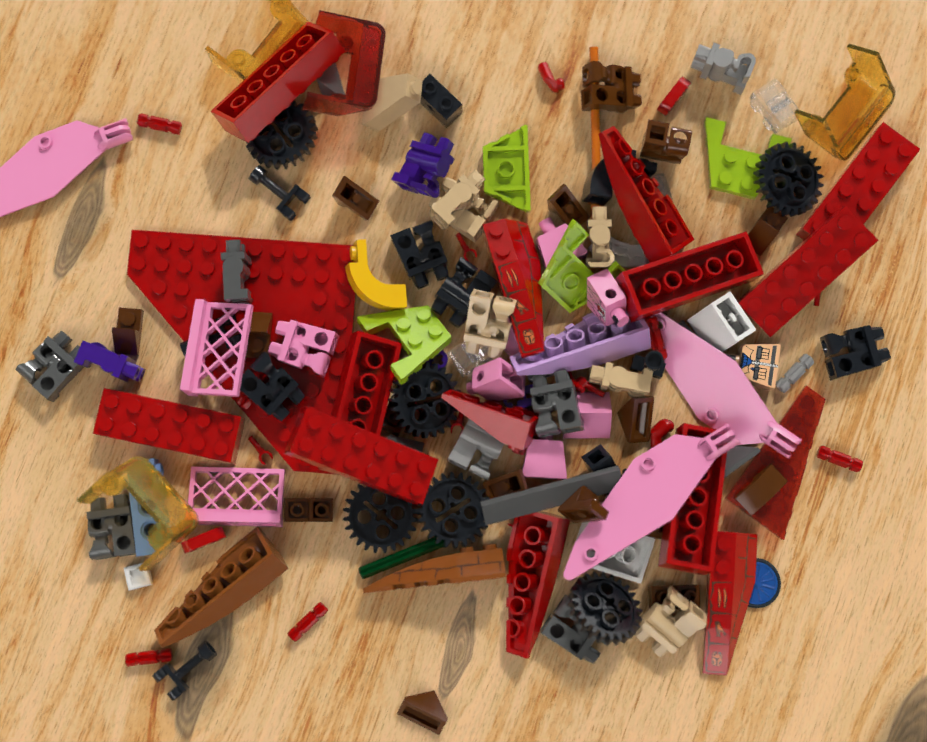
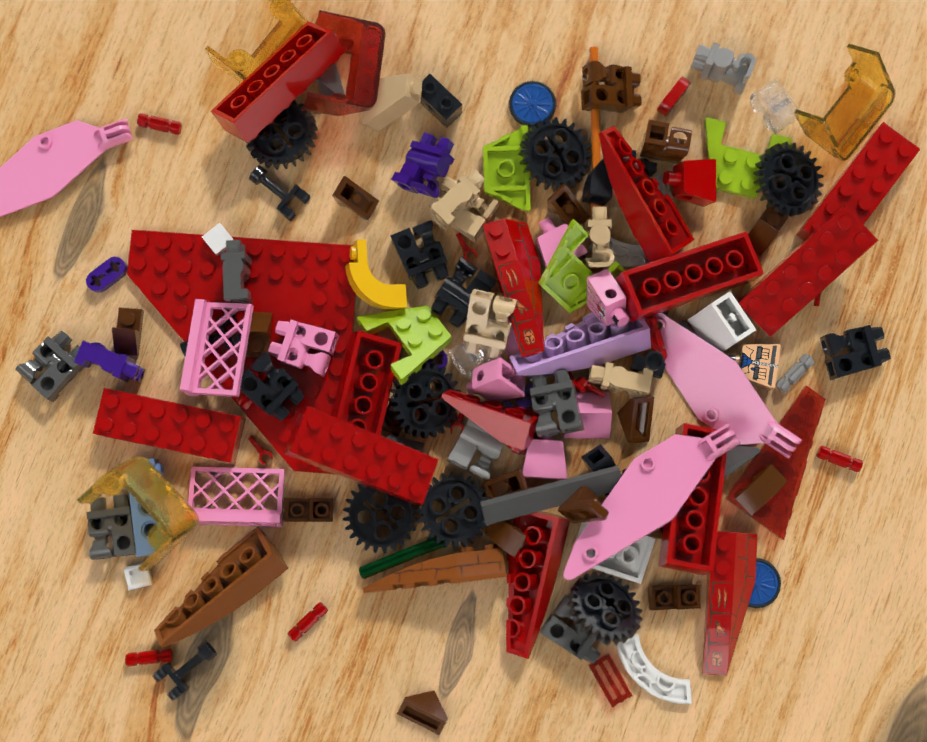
(109, 279): none -> dark purple beam
(203, 540): red beam -> none
(217, 238): none -> white tile
(506, 536): none -> reddish brown slope
(531, 103): none -> blue wheel
(538, 163): none -> black gear
(548, 78): red arm -> none
(620, 698): none -> clear red tile
(648, 677): none -> white tile
(659, 430): red arm -> none
(668, 630): tan hips -> none
(693, 181): none -> red torso

